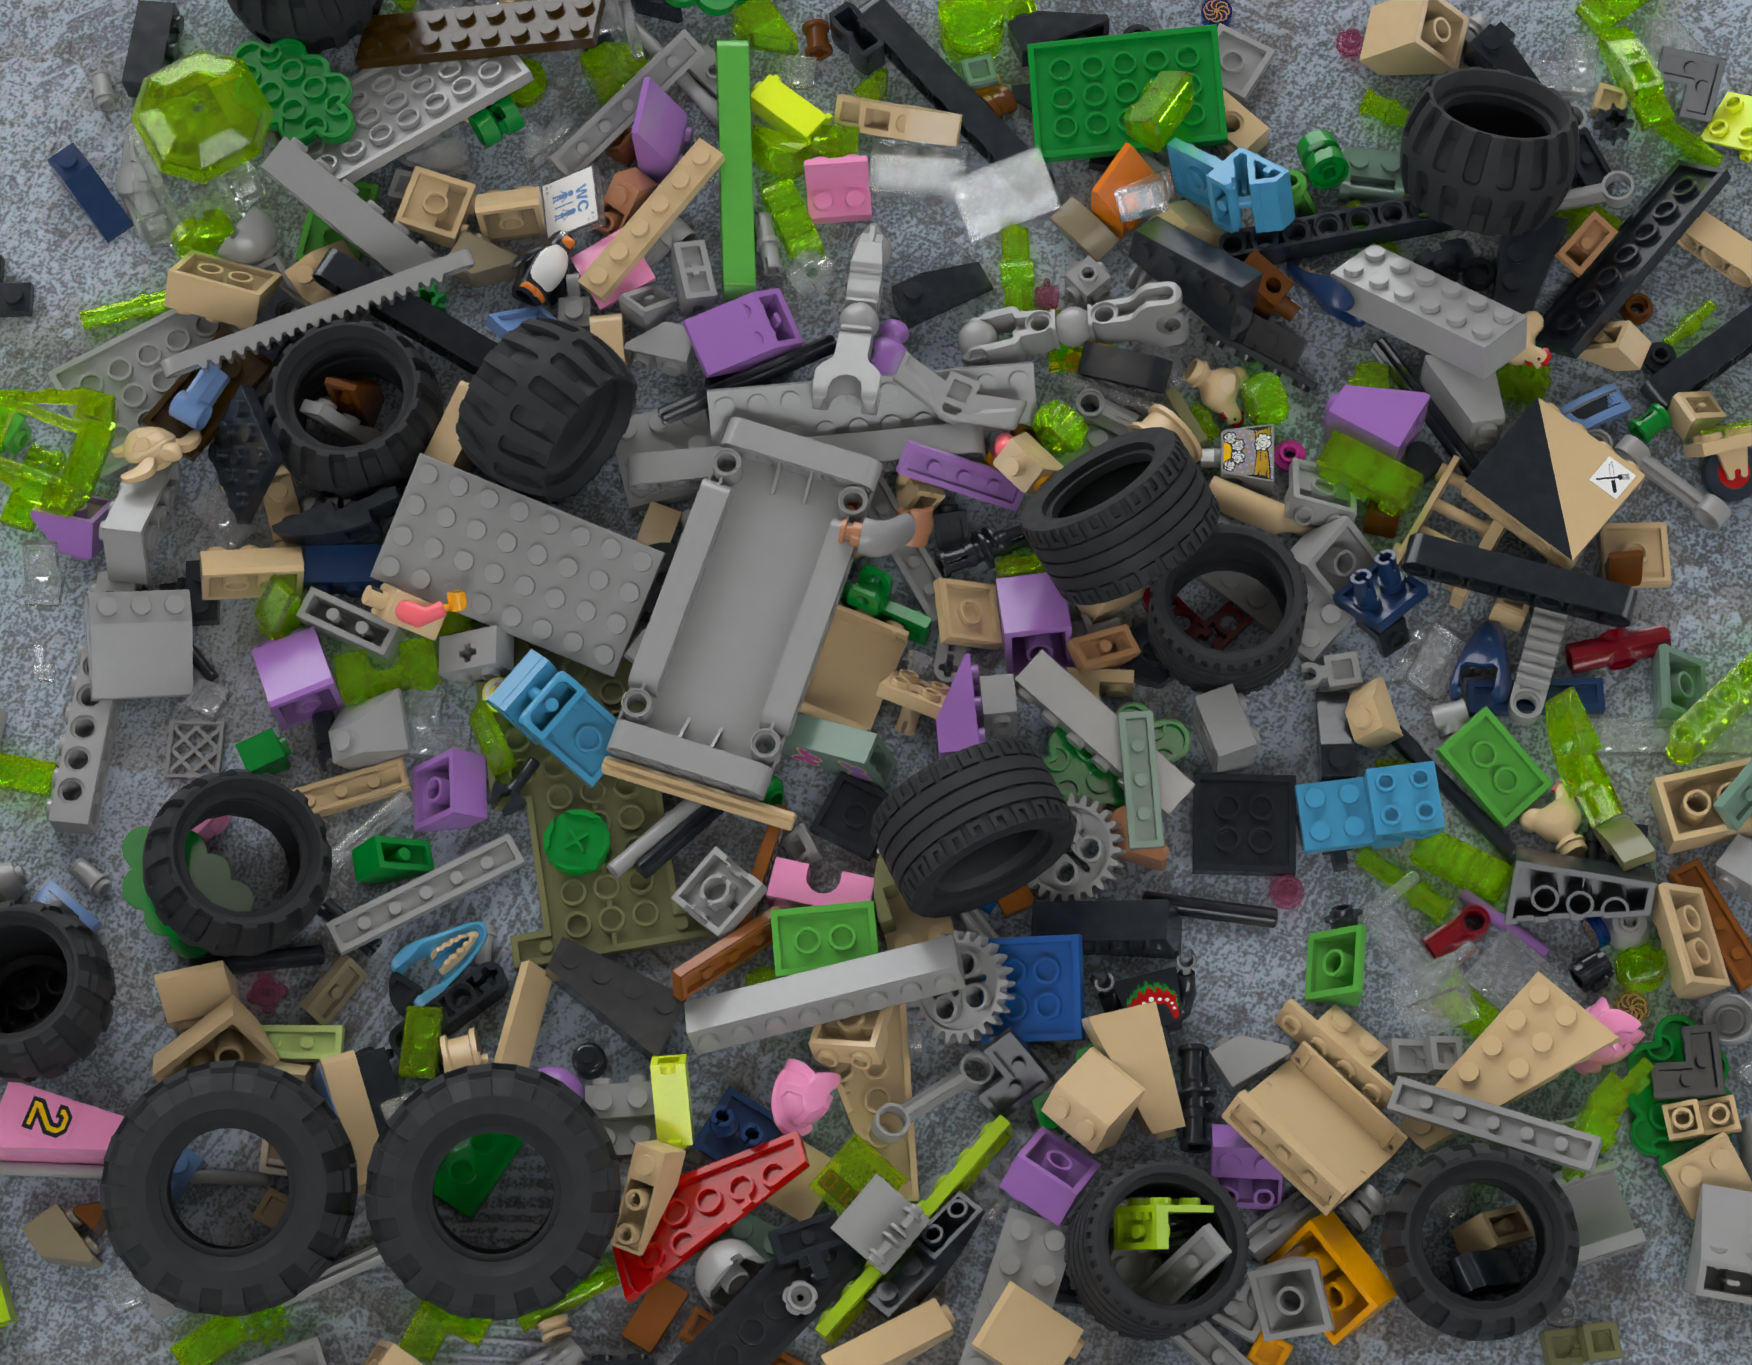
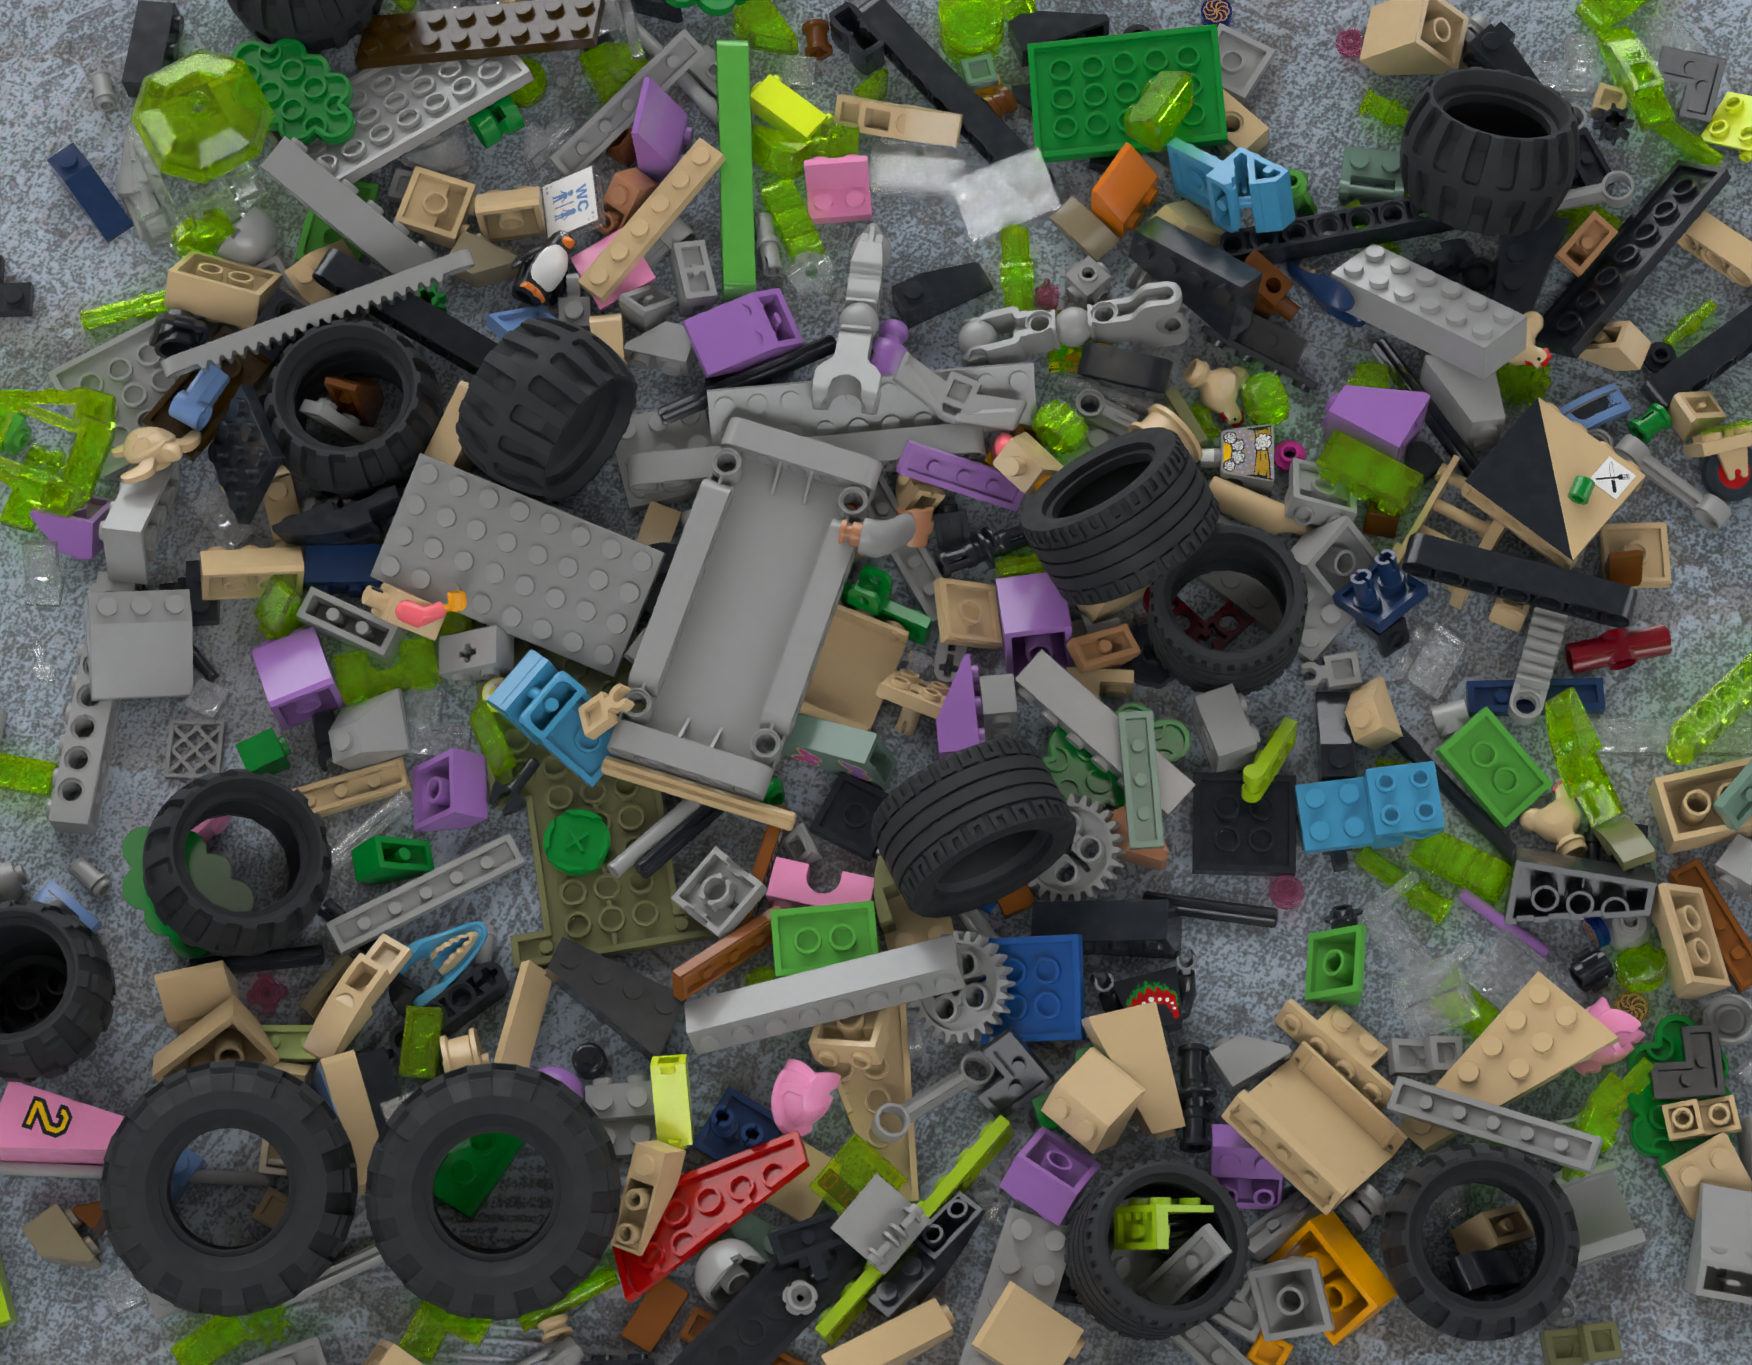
(175, 332): none -> black piece
(354, 995): none -> tan slope
(600, 711): none -> tan plate
(1145, 196): clear slope -> none
(1269, 761): none -> lime plate
(1322, 159): green wheel -> none
(1455, 933): dark red piece -> none
(1485, 650): dark blue animal -> none
(1581, 490): none -> green piece
(1639, 301): reddish brown plate -> none
(1676, 682): sand green slope -> none

